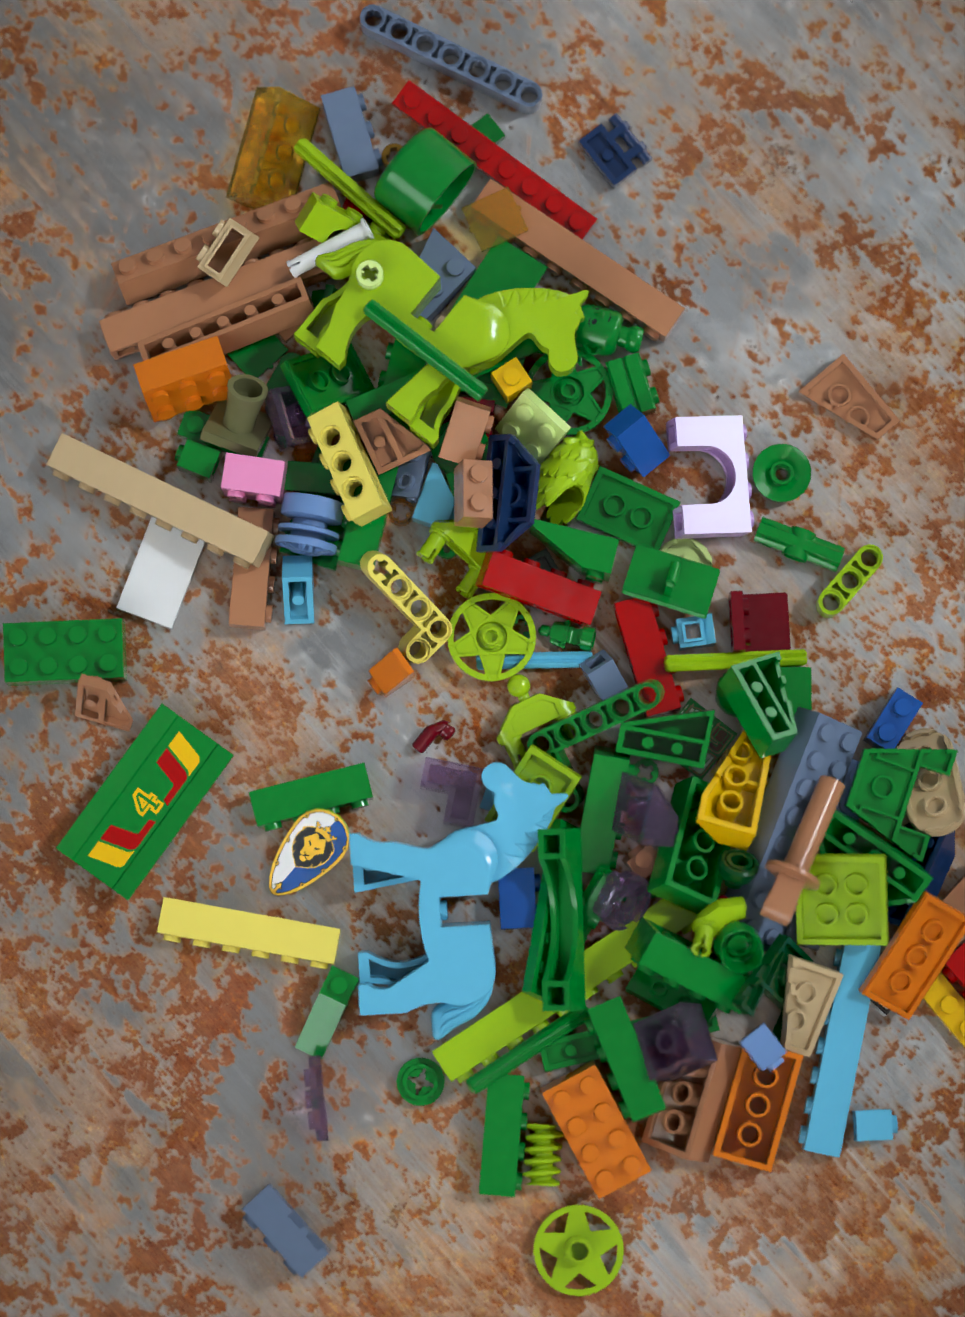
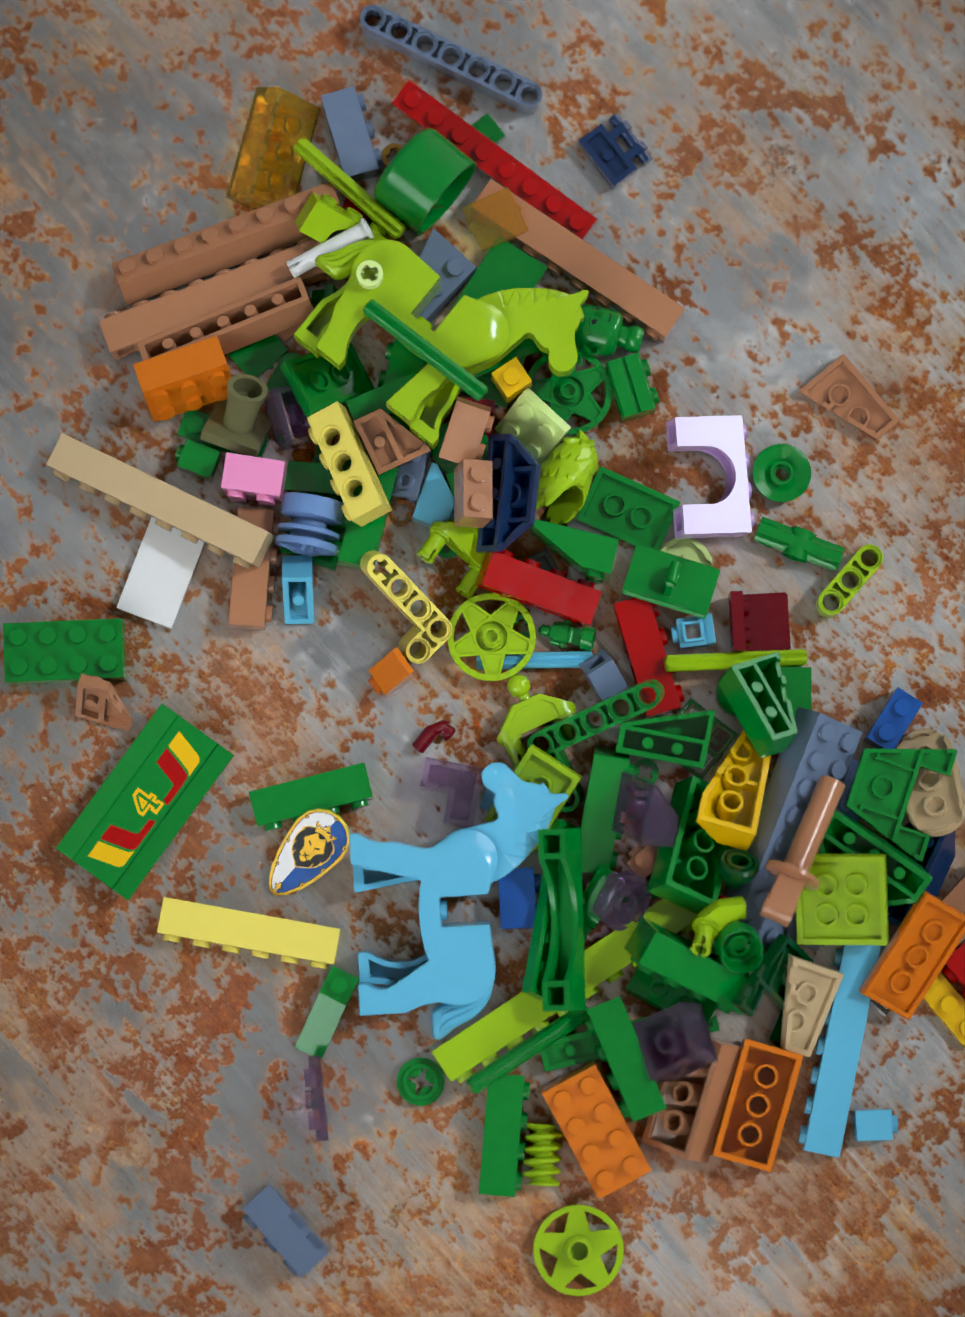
(237, 258): tan window -> none
(636, 441): blue brick -> none
(763, 1048): medium blue brick -> none

